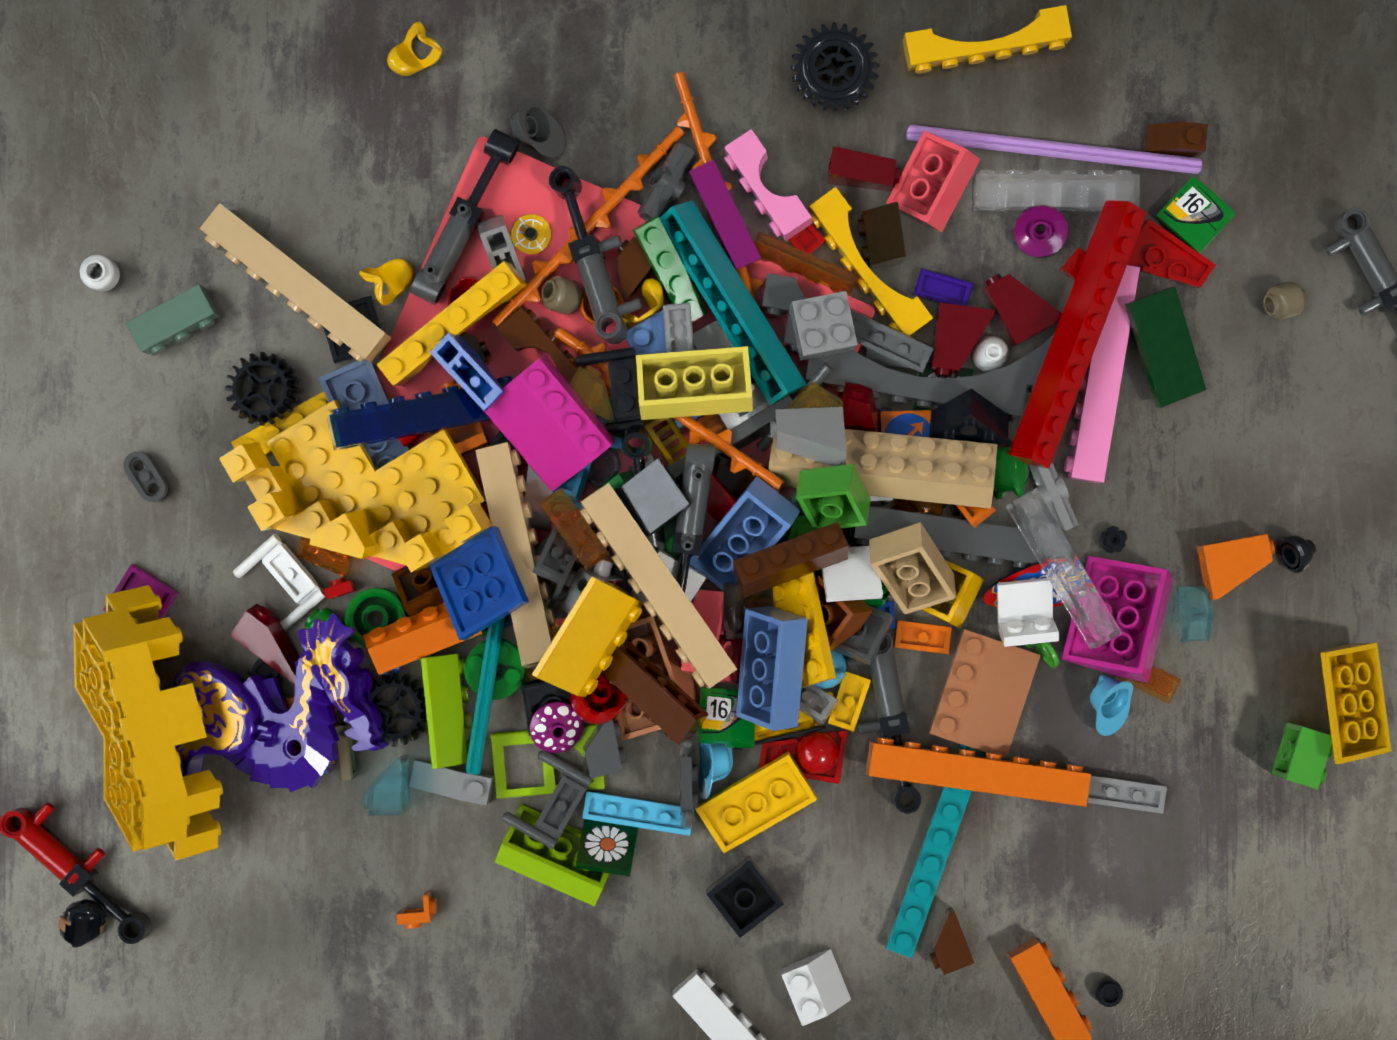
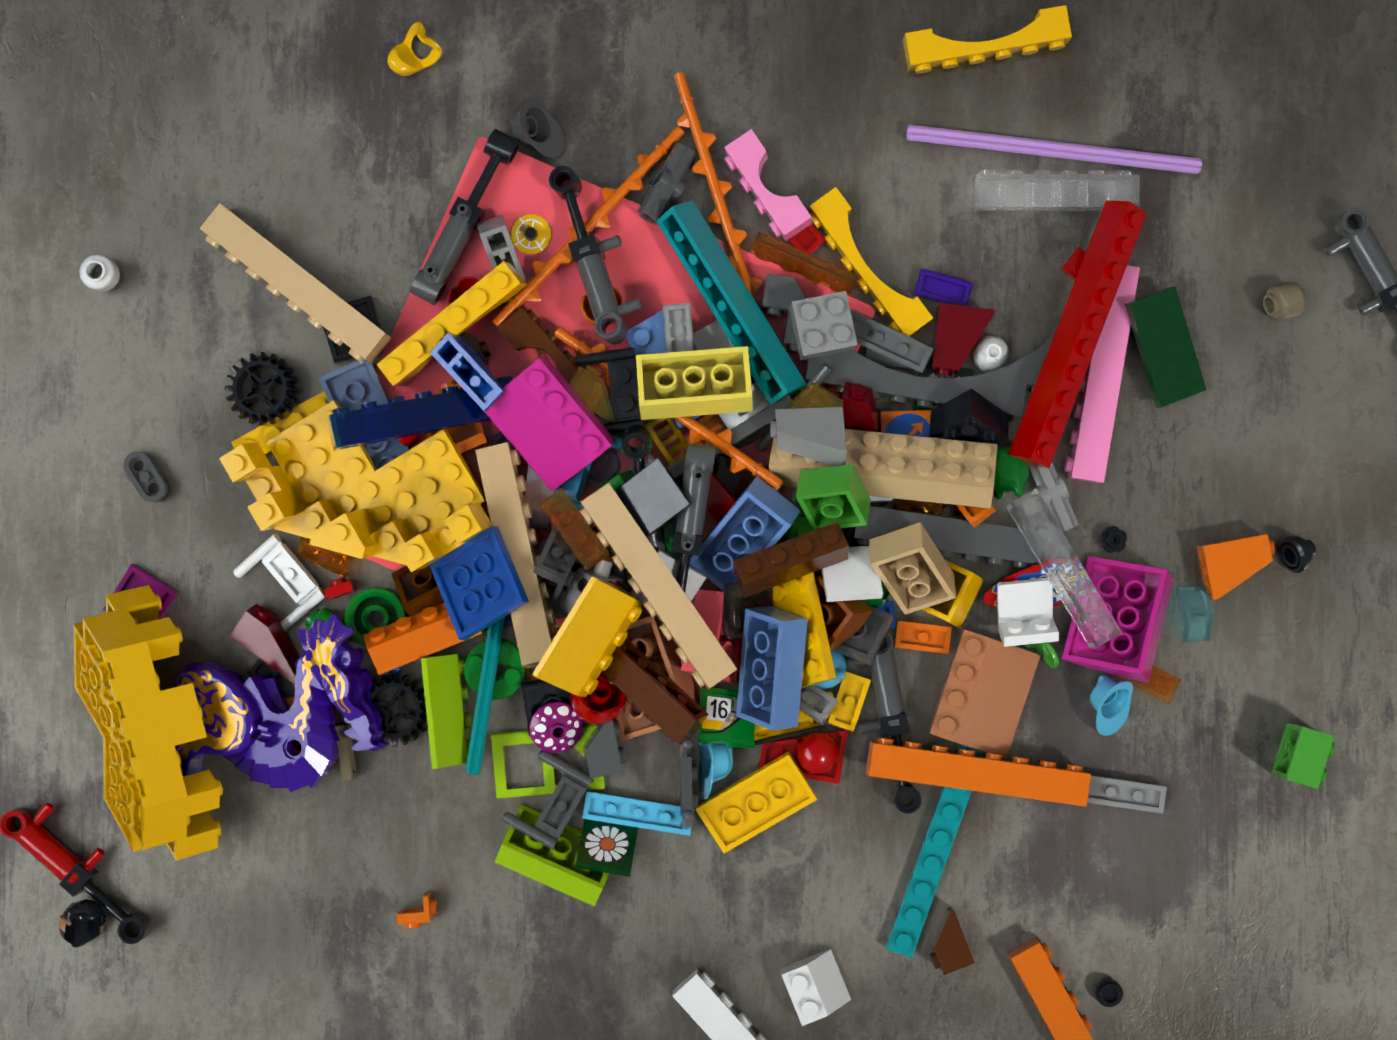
(173, 320): sand green brick -> none
(390, 790): clear light blue slope -> none
(396, 274): yellow piece -> none
(452, 782): light grey slope -> none
(561, 295): dark tan head -> none
(632, 267): reddish brown slope -> none
(653, 296): yellow piece -> none
(668, 266): plate -> none
(724, 215): magenta tile -> none
(744, 897): black brick -> none
(809, 74): black gear -> none
(861, 170): dark red slope -> none
(882, 236): dark brown slope -> none
(933, 180): coral slope -> none
(1018, 308): dark red slope -> none
(1040, 242): magenta dish -> none
(1168, 257): red wing -> none
(1176, 138): reddish brown slope -> none
(1196, 215): slope -> none
(1355, 701): yellow slope -> none

